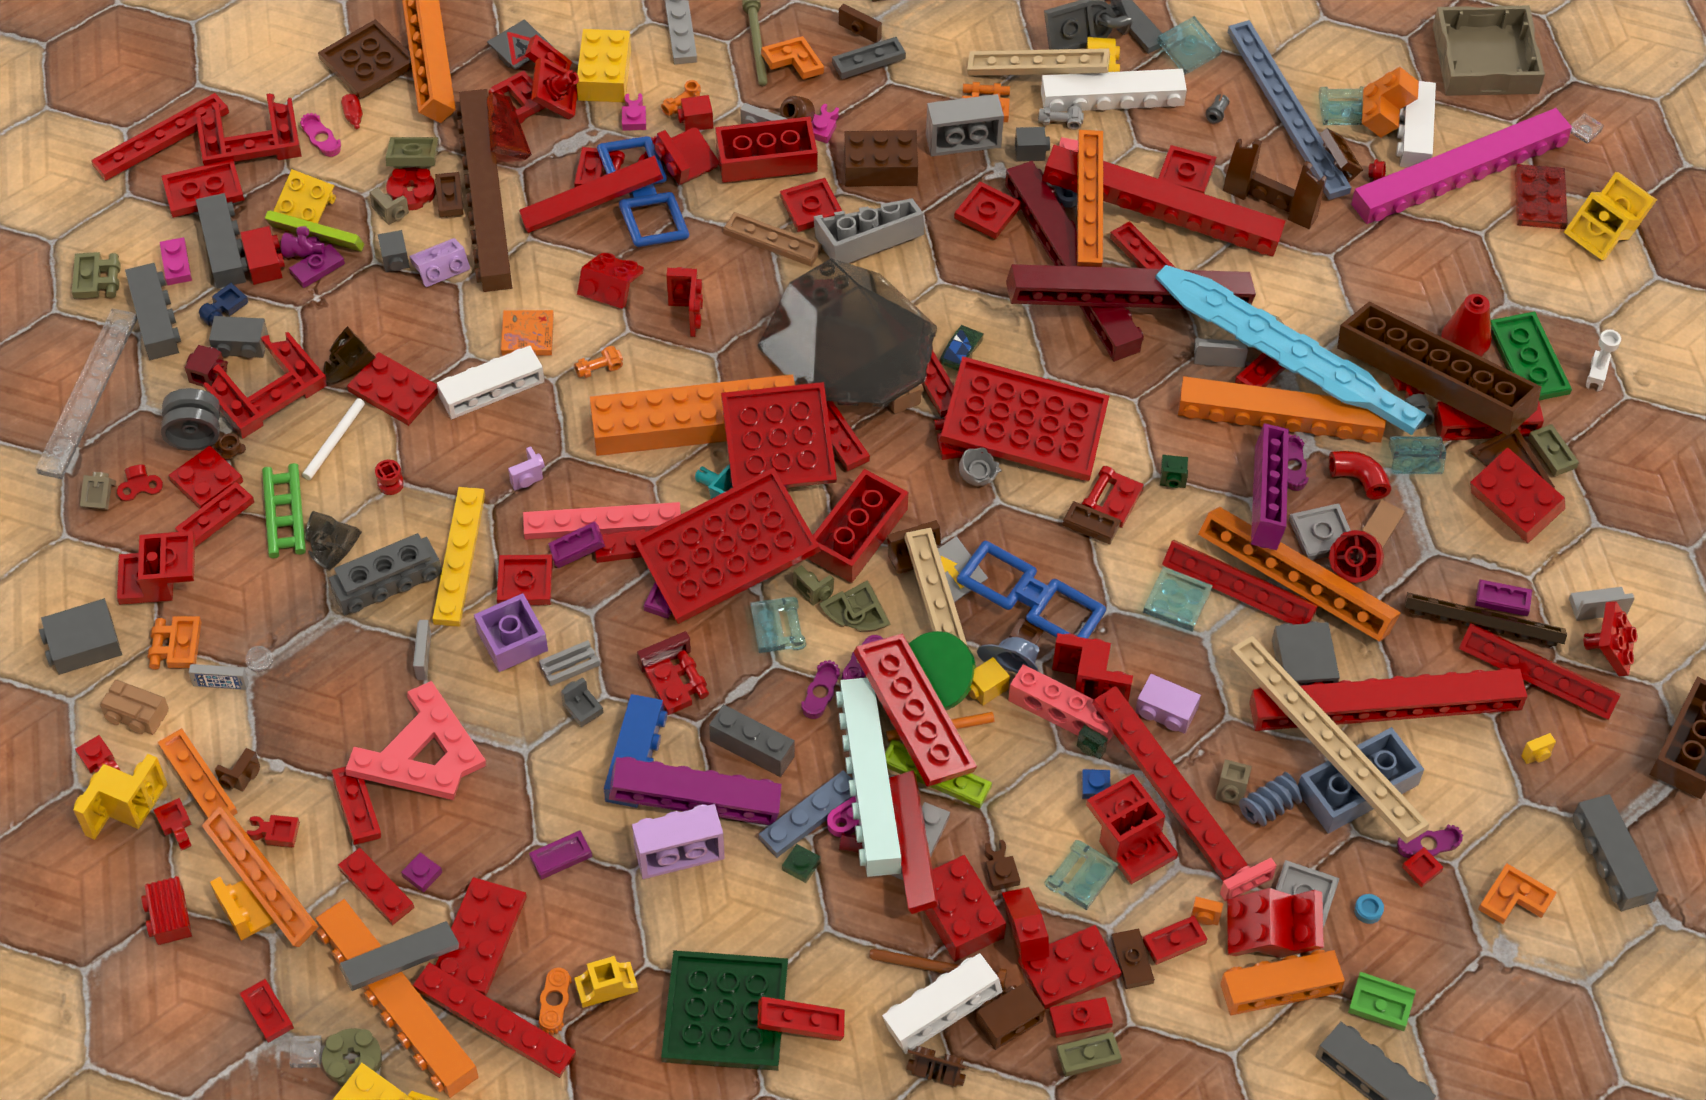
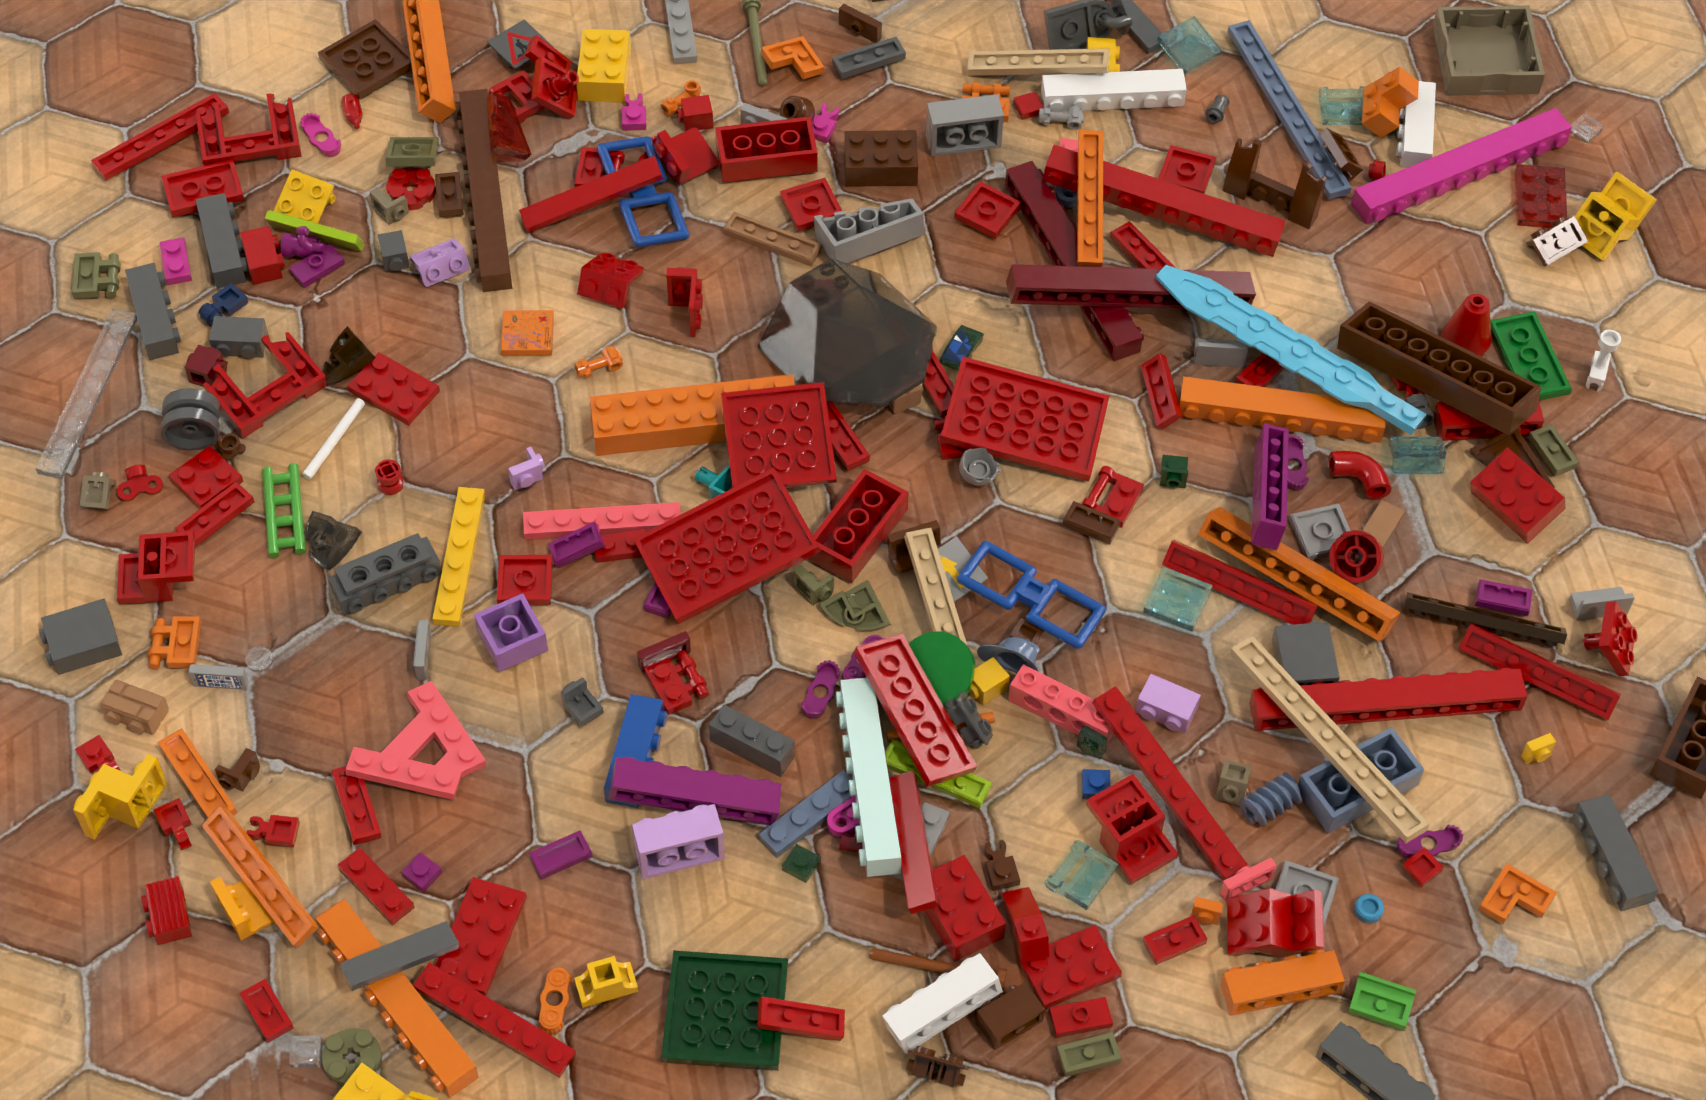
(490, 382): white brick -> none
(567, 659): light grey tile -> none
(769, 627): clear light blue plate -> none
(977, 730): none -> dark grey hinge
(1028, 105): none -> red tile
(1031, 144): dark grey brick -> none
(1089, 662): red bracket -> none
(1132, 958): reddish brown plate -> none
(1161, 391): none -> red plate
(1557, 241): none -> bracket

